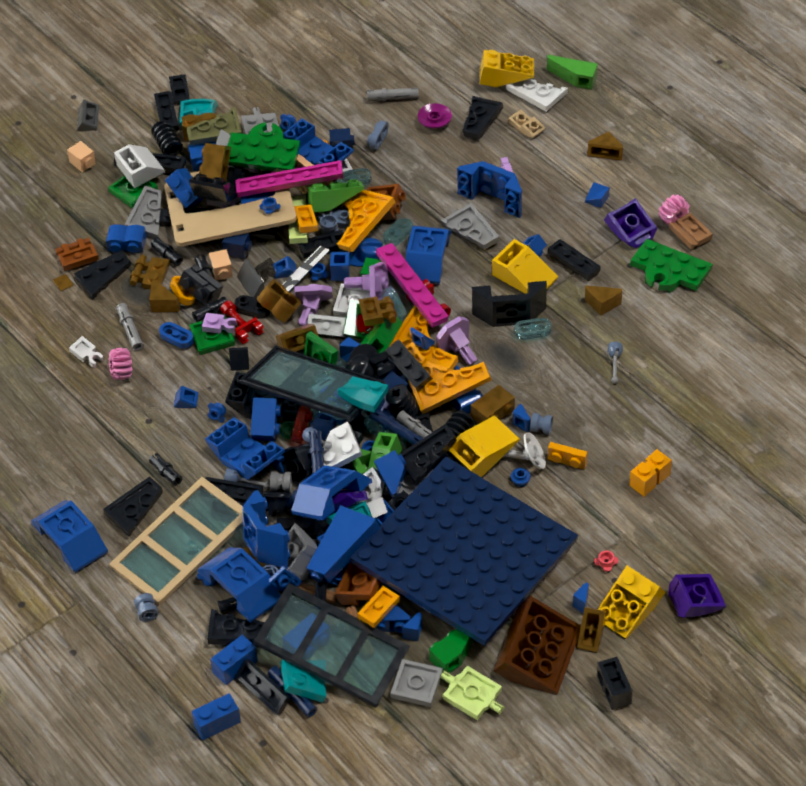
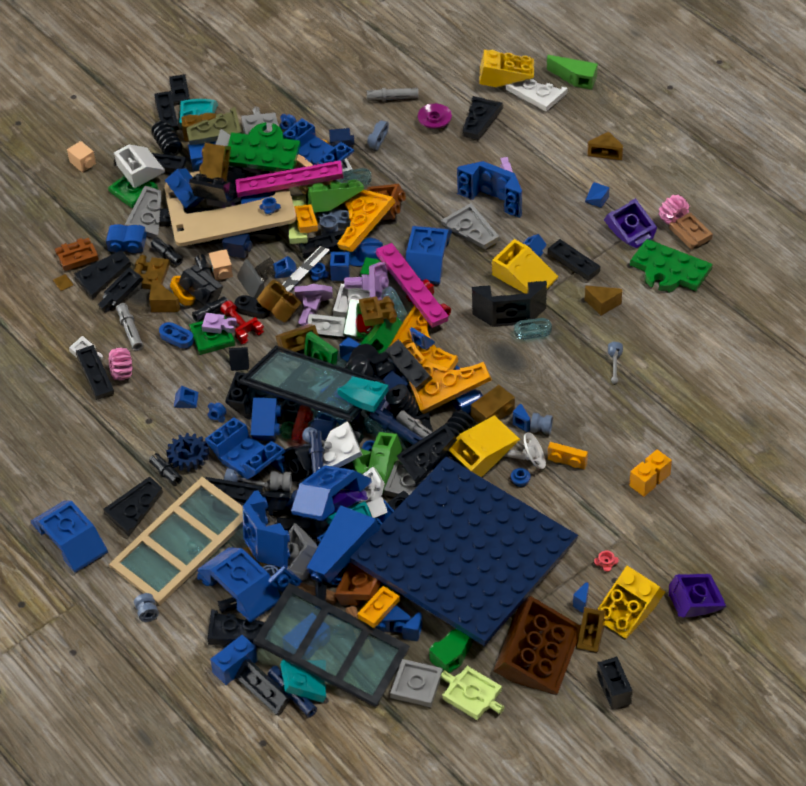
(87, 116): dark grey slope -> none
(94, 372): none -> black plate
(120, 290): none -> black hinge
(187, 452): none -> dark blue gear
(216, 716): blue brick -> none
(391, 471): blue slope -> none
(398, 231): clear light blue plate -> none
(455, 337): lavender piece -> none
(523, 123): tan slope -> none

